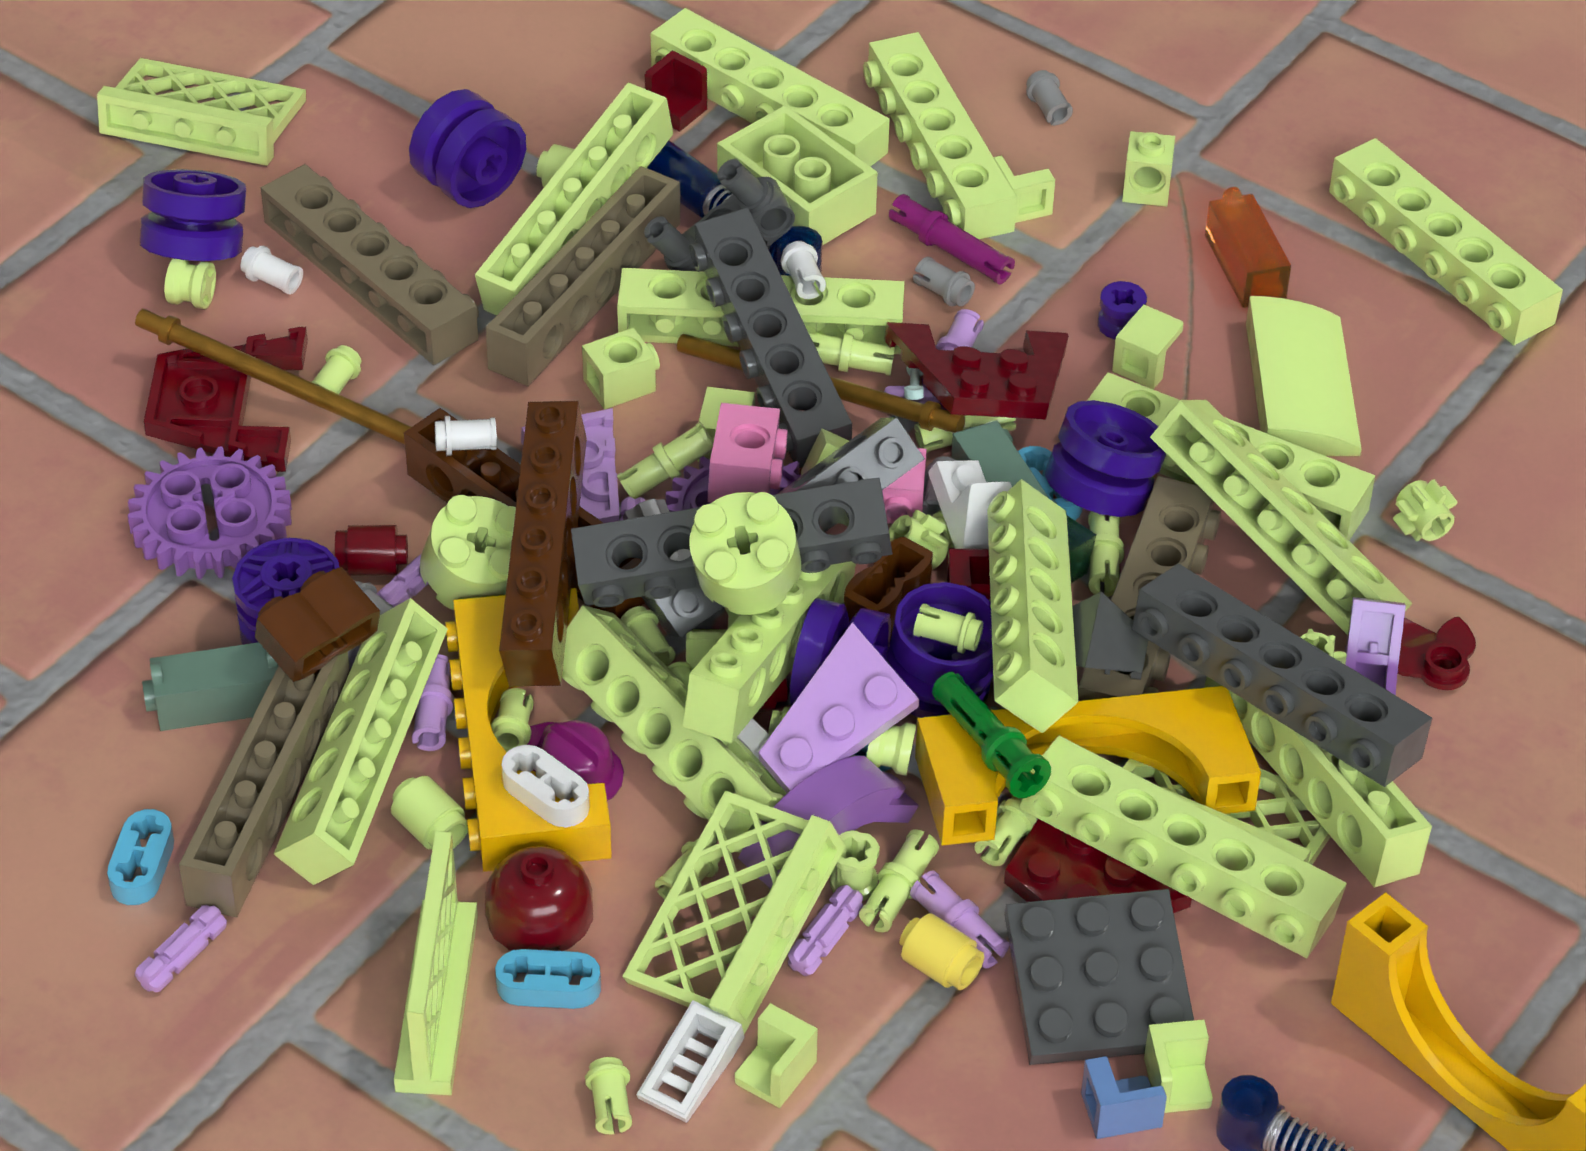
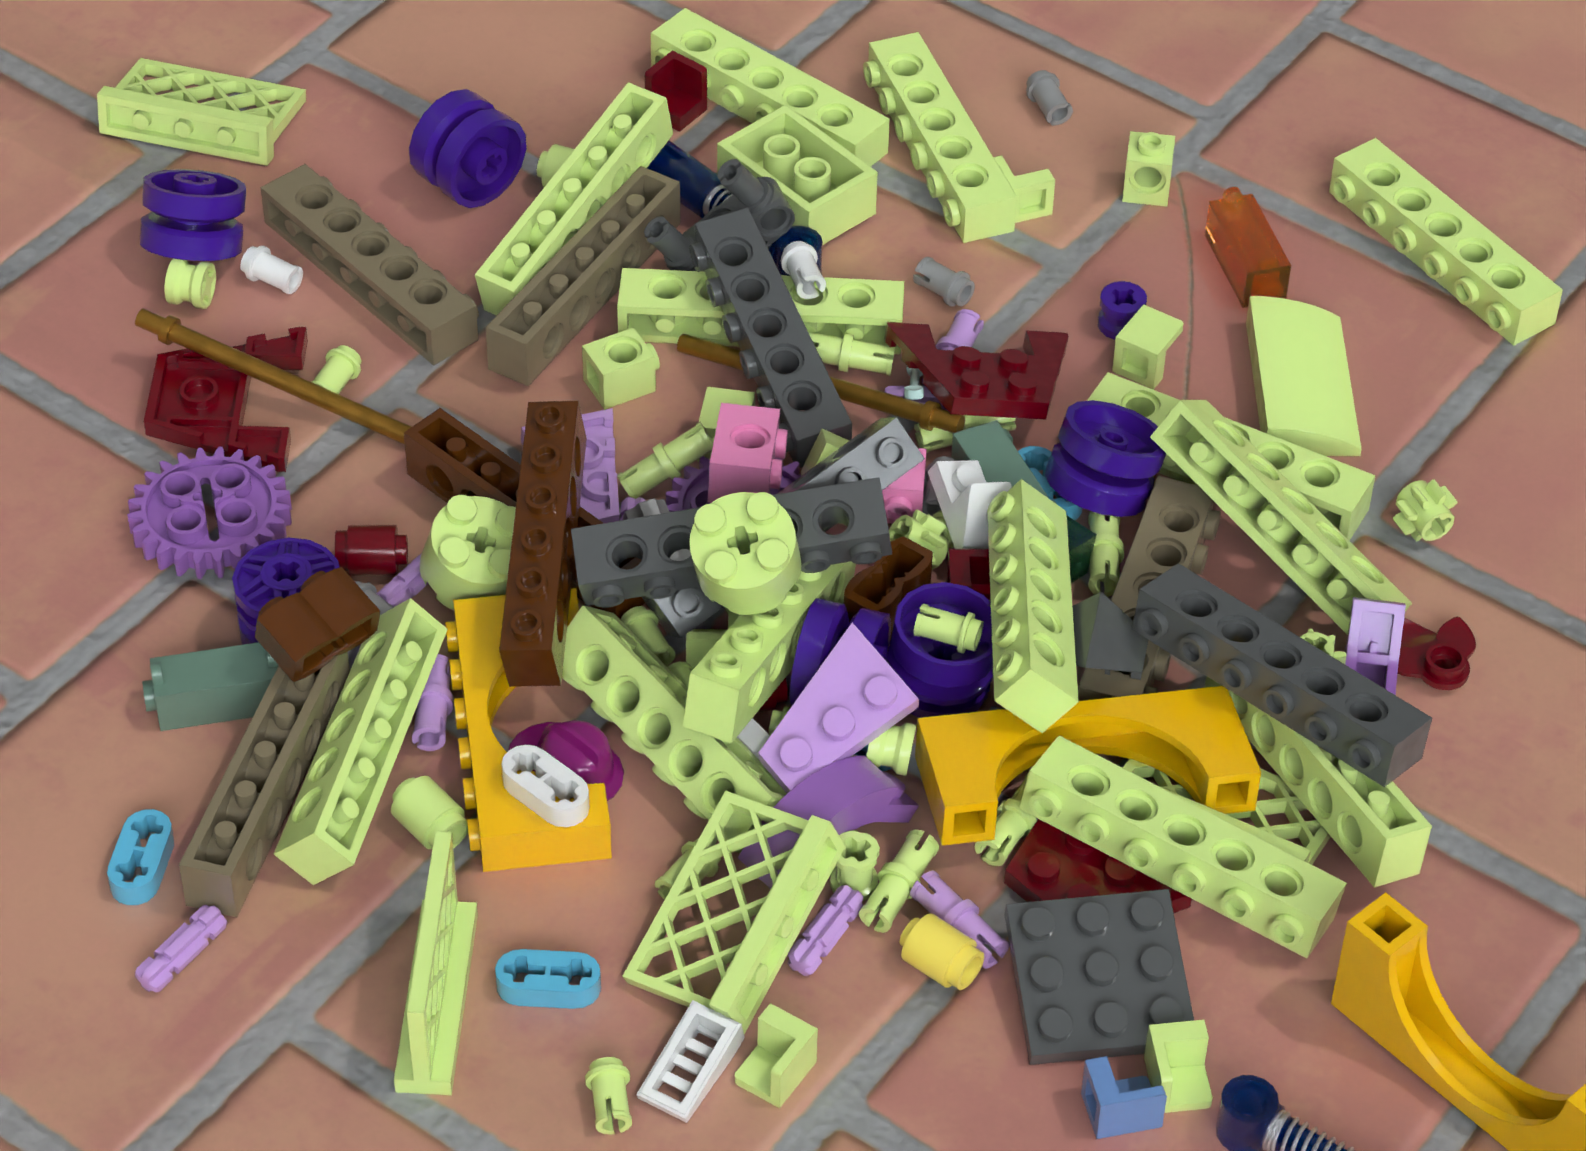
(465, 435): white pin -> none
(512, 724): yellowish green pin -> none
(538, 900): dark red cylinder -> none
(937, 230): magenta pin -> none
(1001, 746): green pin -> none

